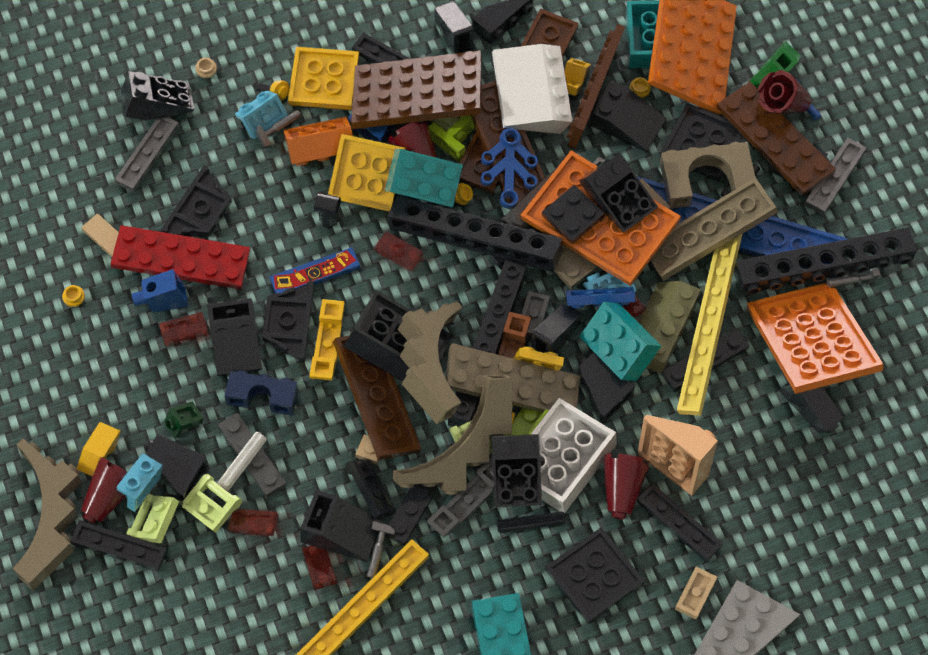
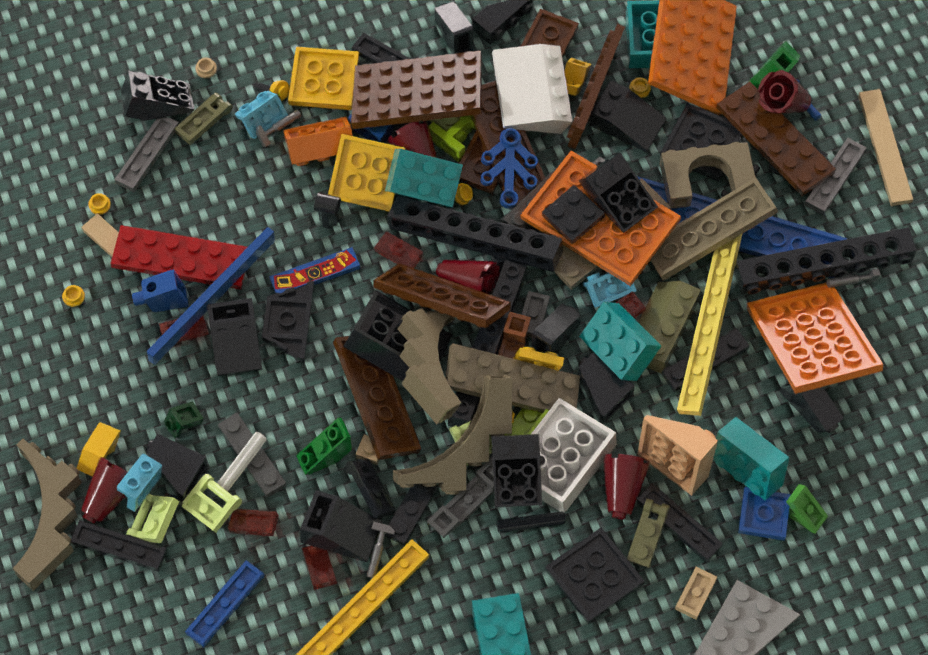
(99, 204): none -> yellow plate
(199, 207): black wing -> none
(203, 118): none -> olive plate
(210, 296): none -> blue tile
(224, 603): none -> blue tile
(244, 386): dark blue arch -> none
(326, 448): none -> green slope
(330, 327): yellow slope -> none
(442, 295): none -> reddish brown plate
(470, 273): none -> dark red cone
(580, 298): blue plate -> none
(648, 534): none -> olive plate
(750, 458): none -> teal brick
(764, 517): none -> blue plate
(806, 509): none -> bright green slope
(885, 147): none -> tan tile

